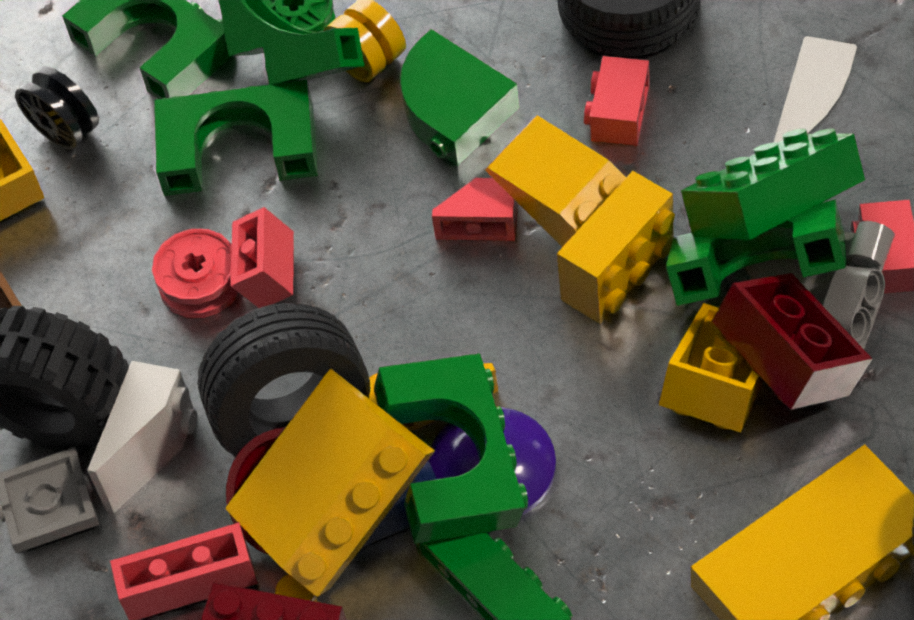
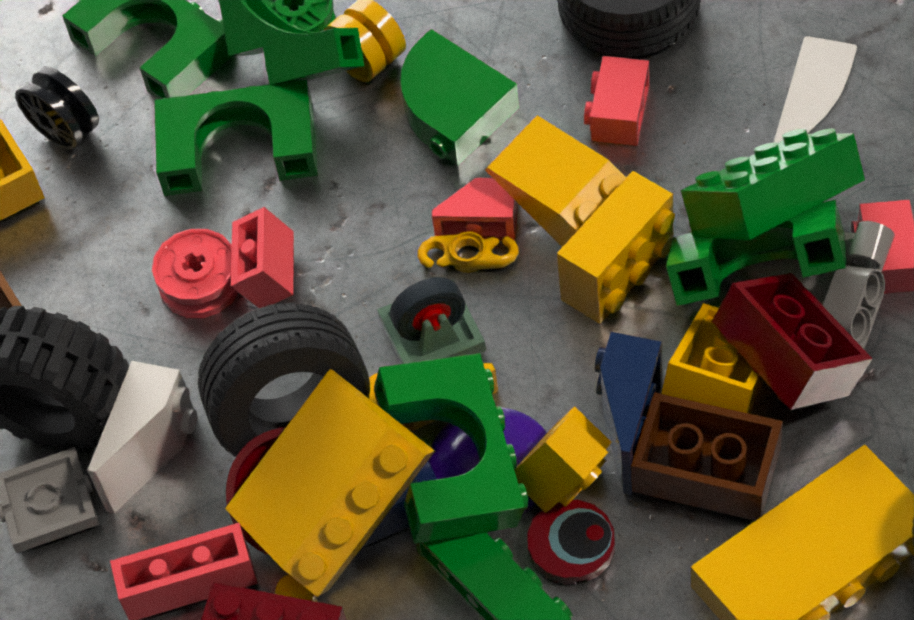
(431, 322): none -> plate
(483, 260): none -> yellow piece
(563, 461): none -> yellow brick
(571, 542): none -> tile
(627, 380): none -> dark blue slope
(706, 456): none -> reddish brown brick

